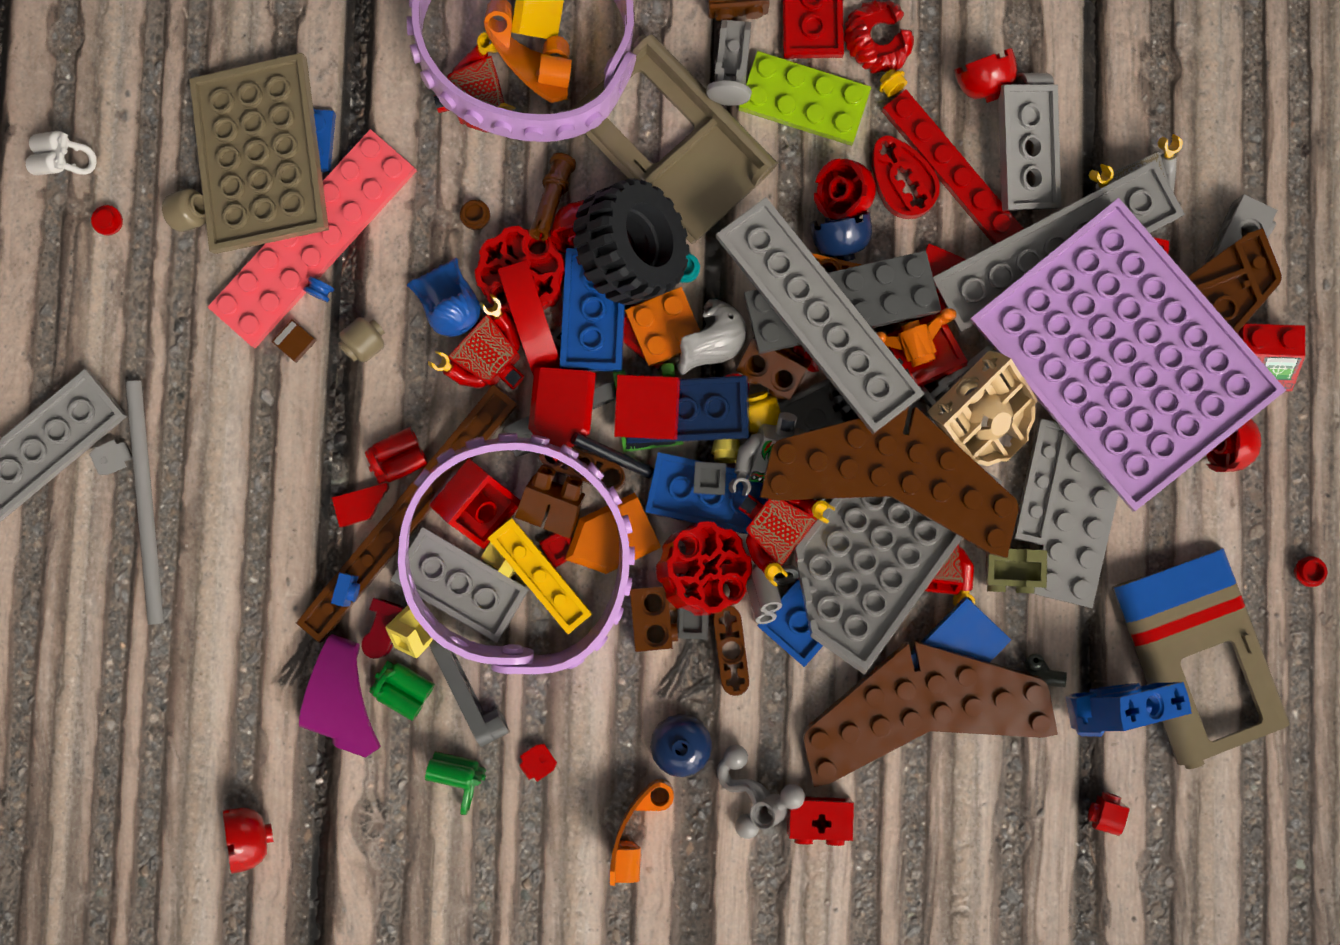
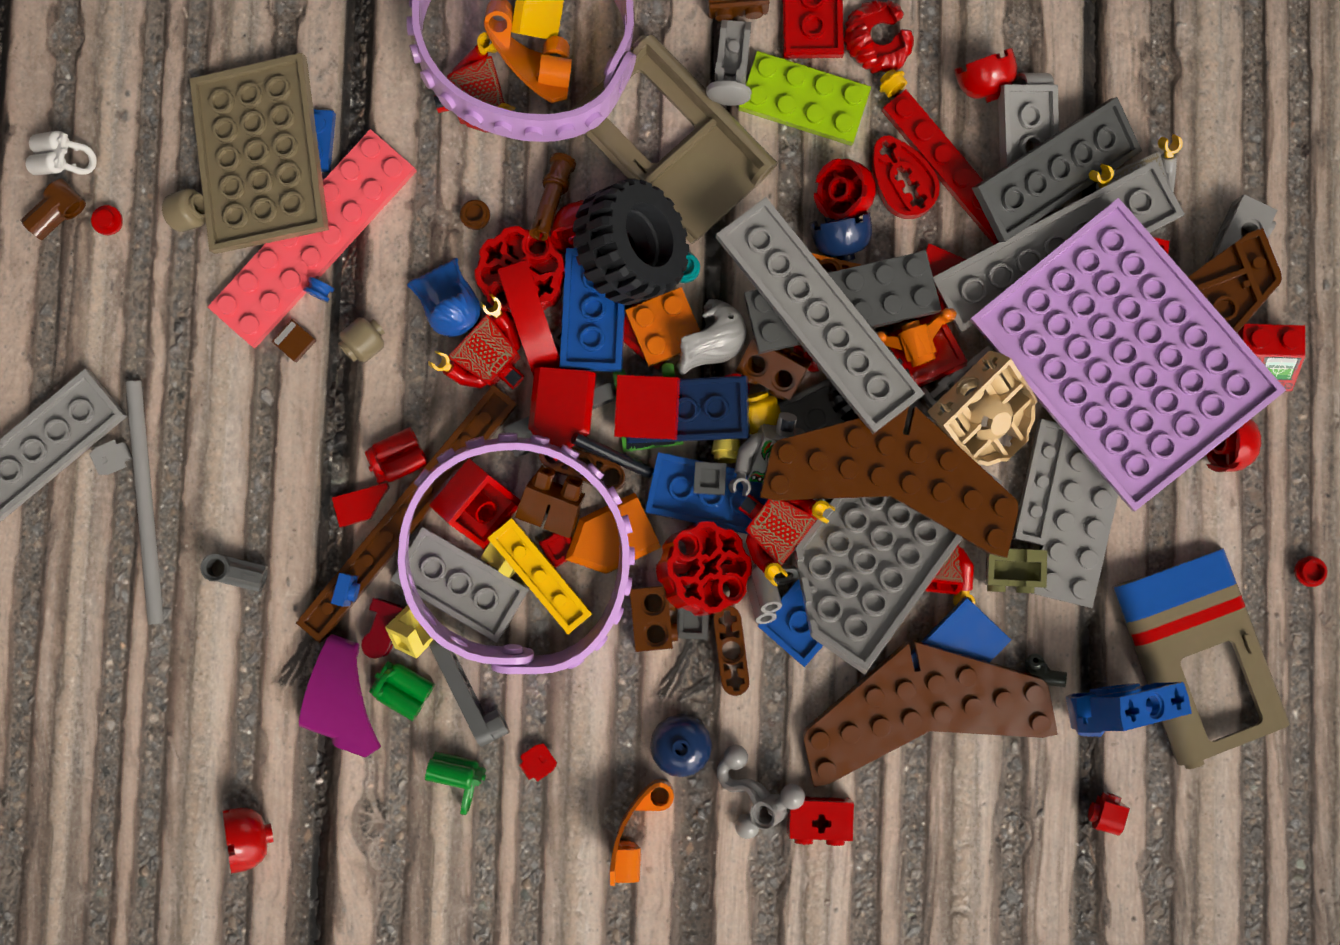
(59, 204): none -> reddish brown piece
(236, 572): none -> dark grey piece
(1056, 169): none -> dark grey plate

